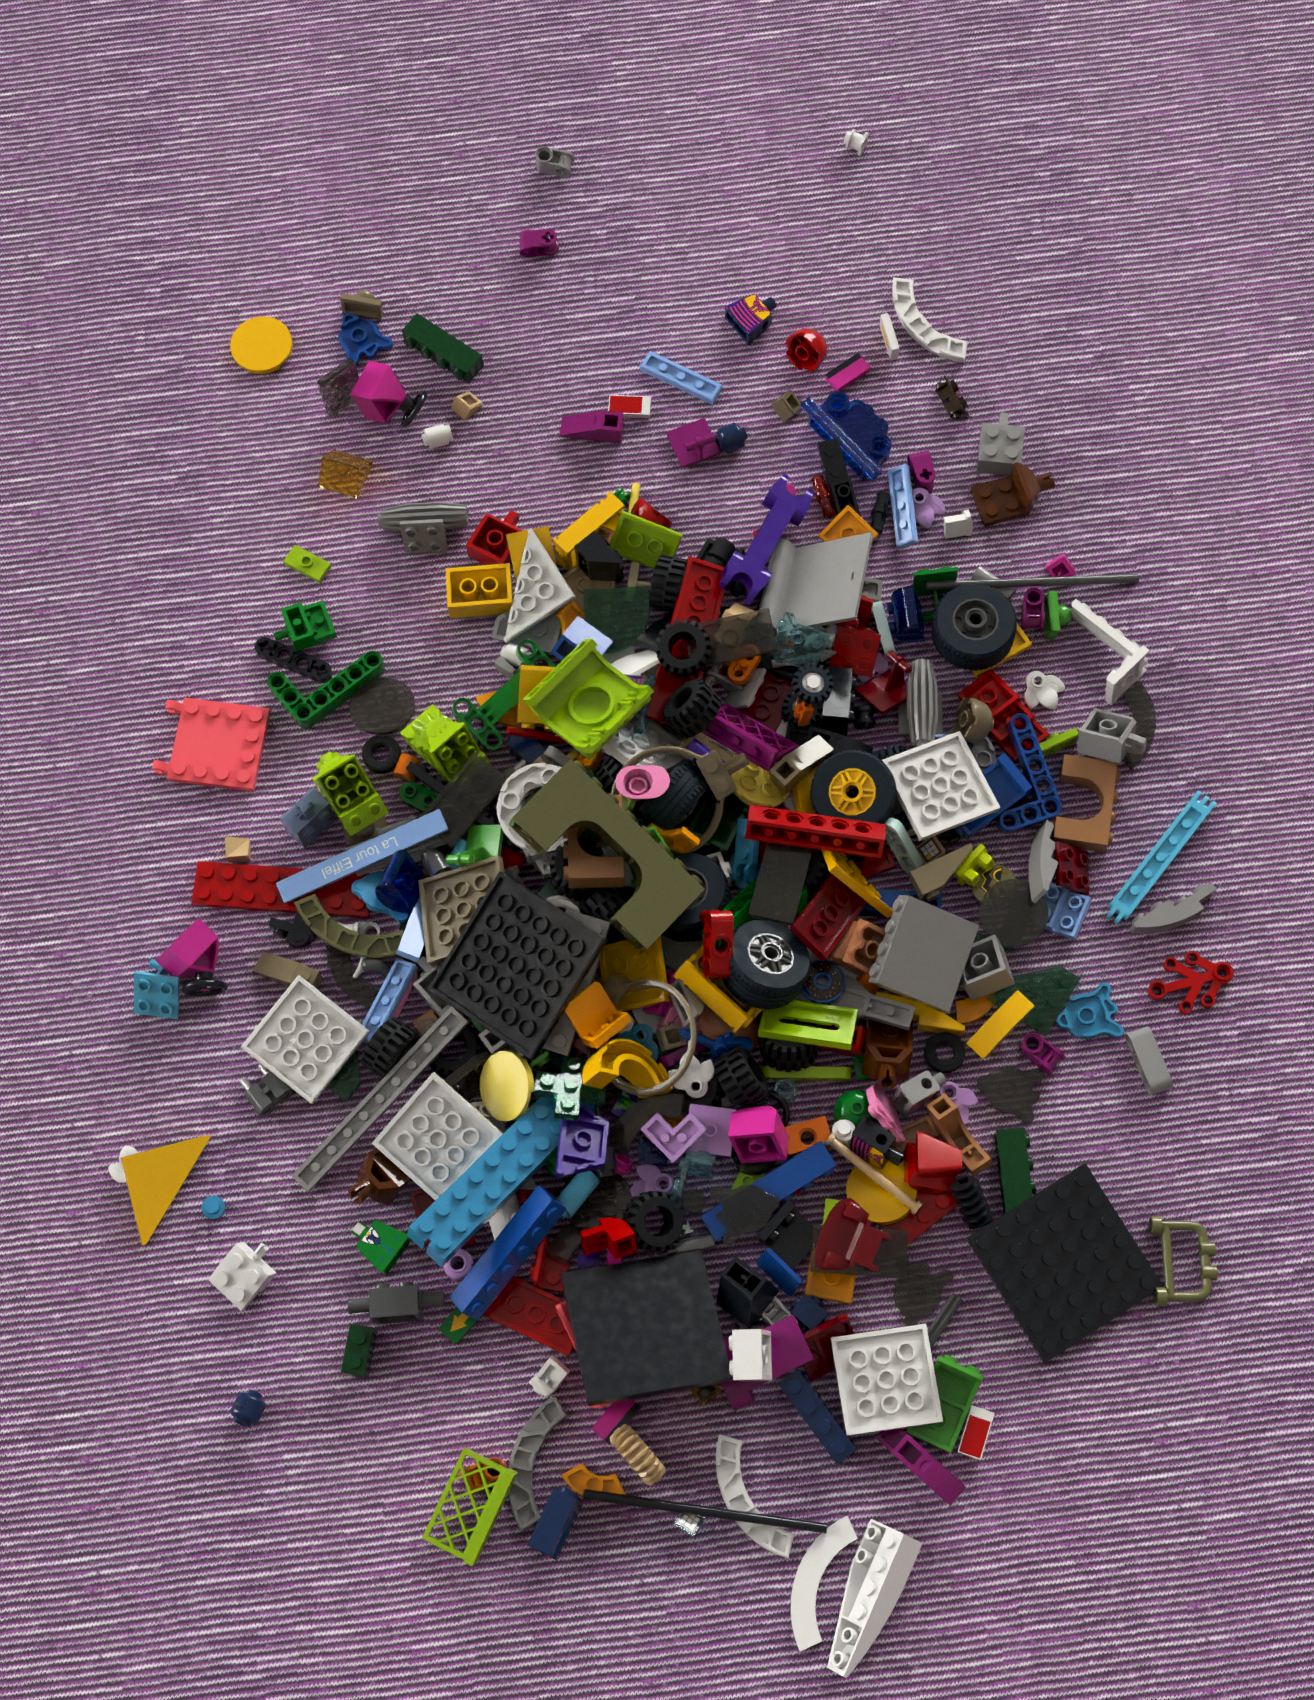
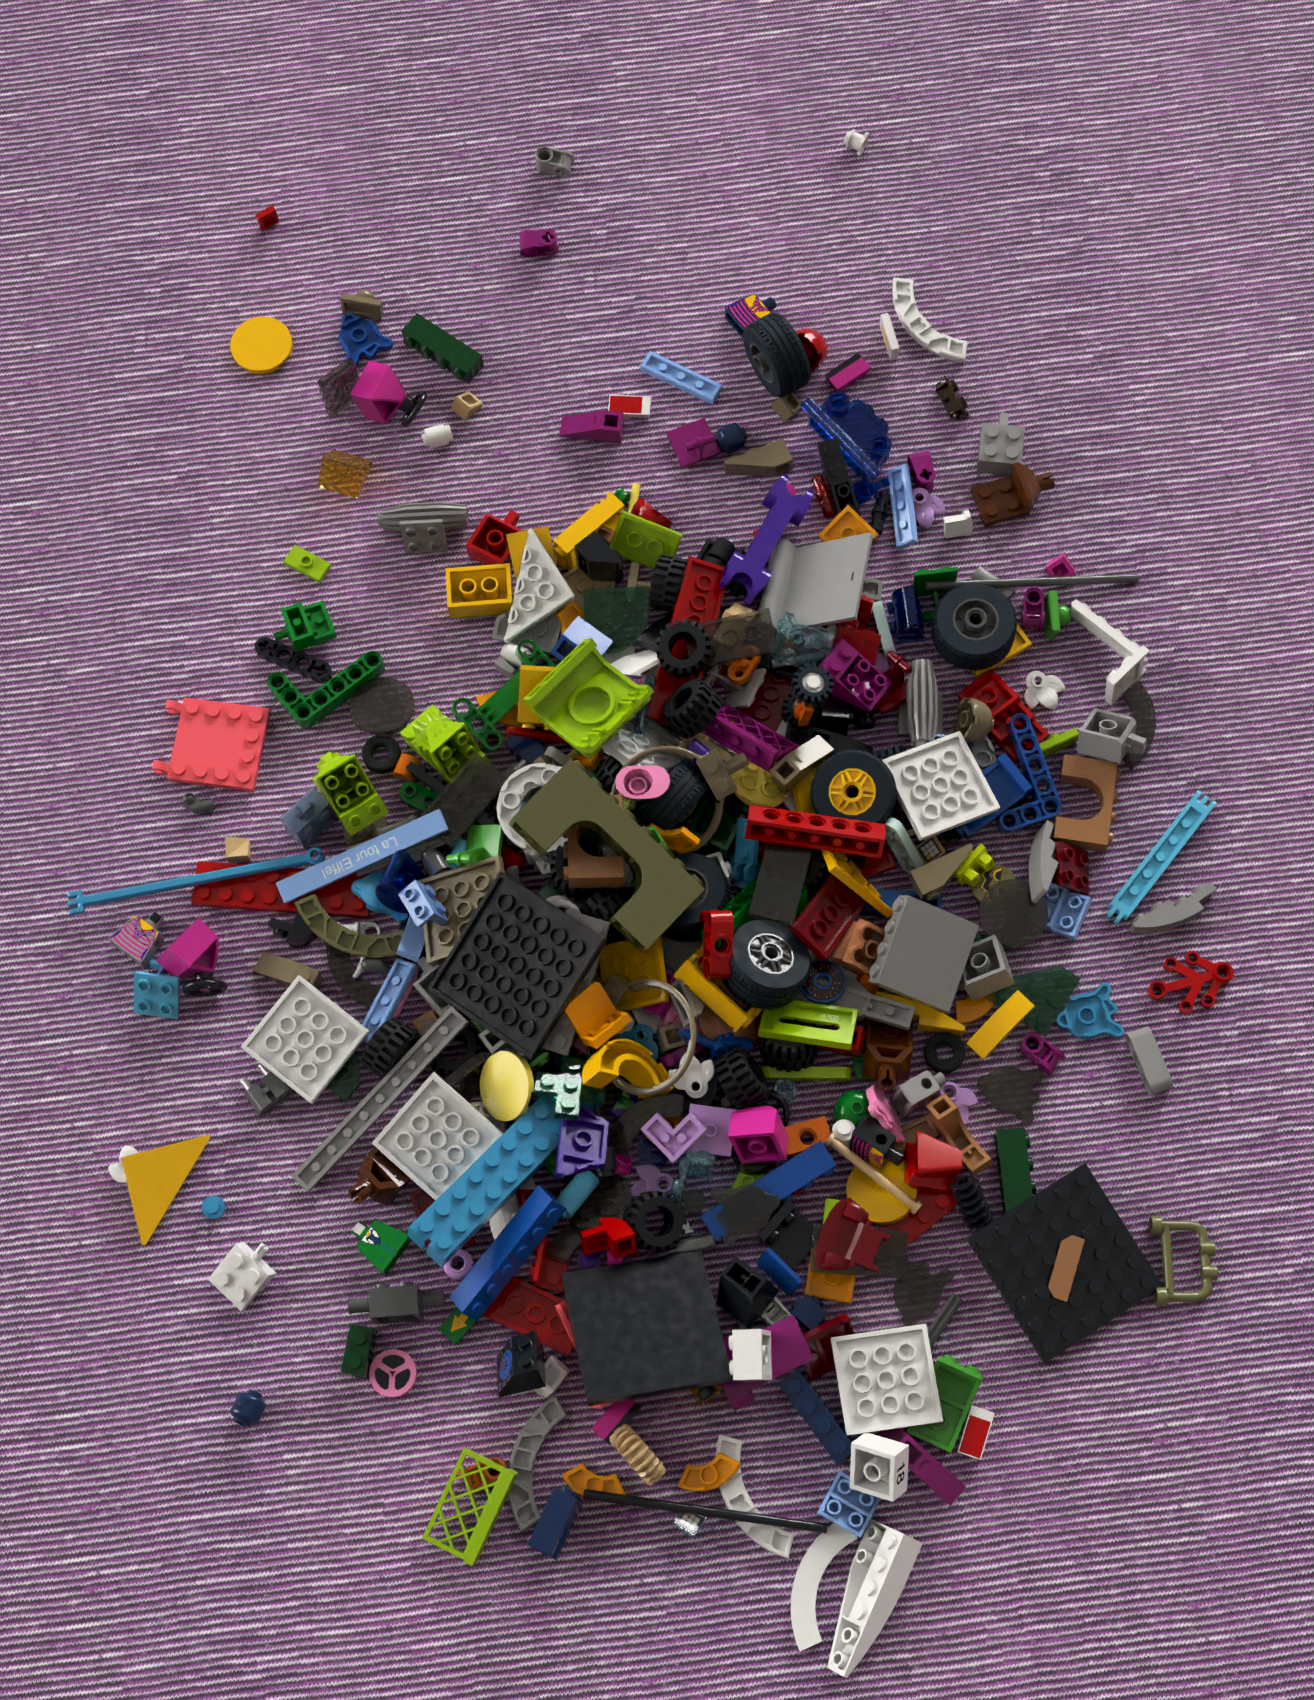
(139, 938): none -> torso
(190, 881): none -> dark azure hinge
(197, 806): none -> dark grey arm
(267, 218): none -> red tile
(393, 1373): none -> bright pink tile
(422, 904): none -> medium blue bracket
(521, 1365): none -> black slope
(709, 1476): none -> light orange tile
(763, 461): none -> dark tan slope
(776, 355): none -> black wheel
(848, 1506): none -> light blue slope
(854, 677): none -> magenta slope
(867, 489): none -> clear blue plate
(879, 1466): none -> white brick
(1065, 1267): none -> medium nougat piece

